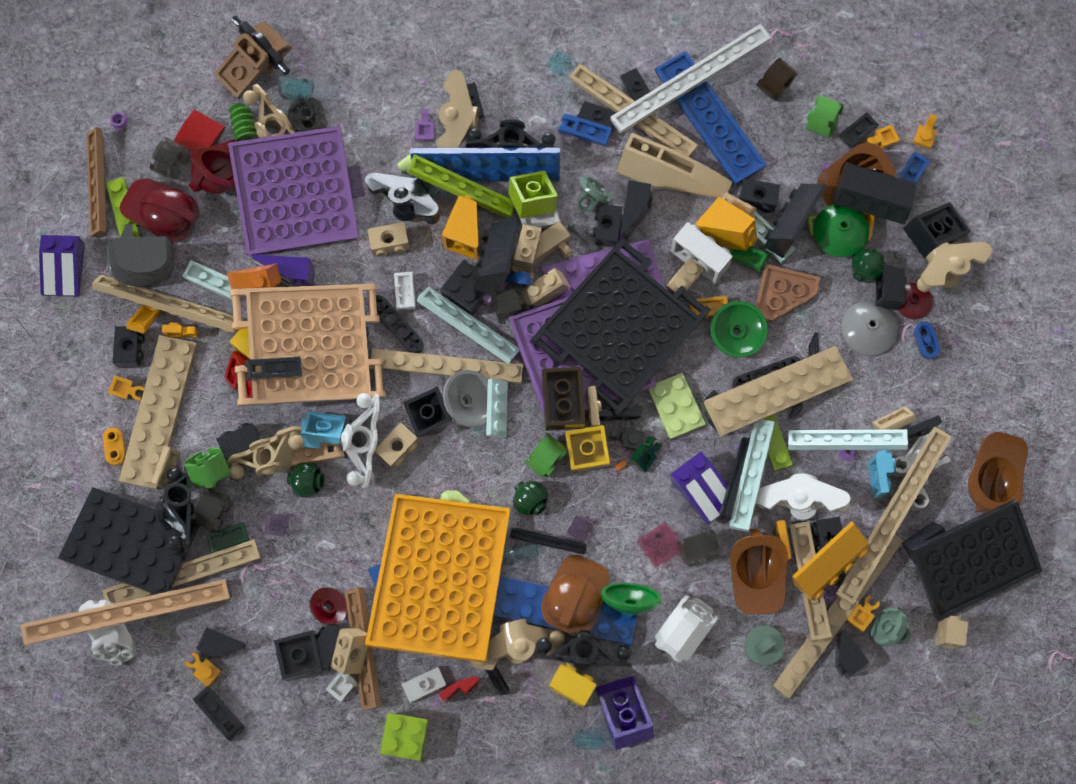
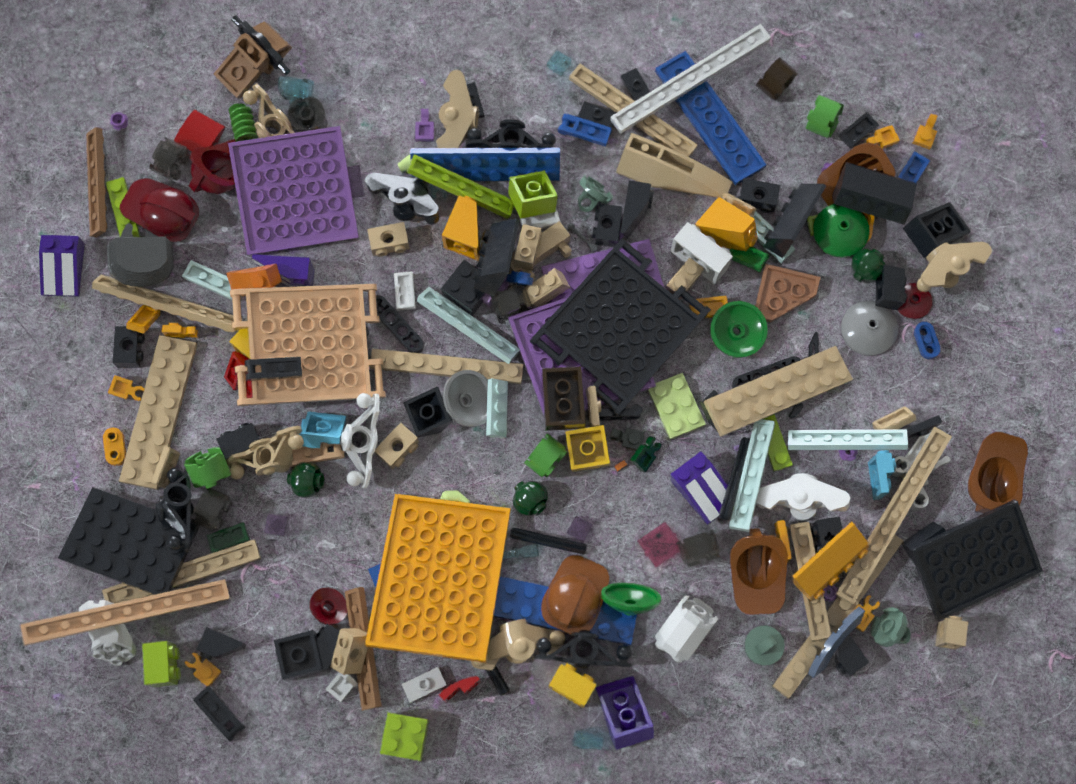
(161, 664): none -> lime brick
(833, 642): none -> sand blue tile

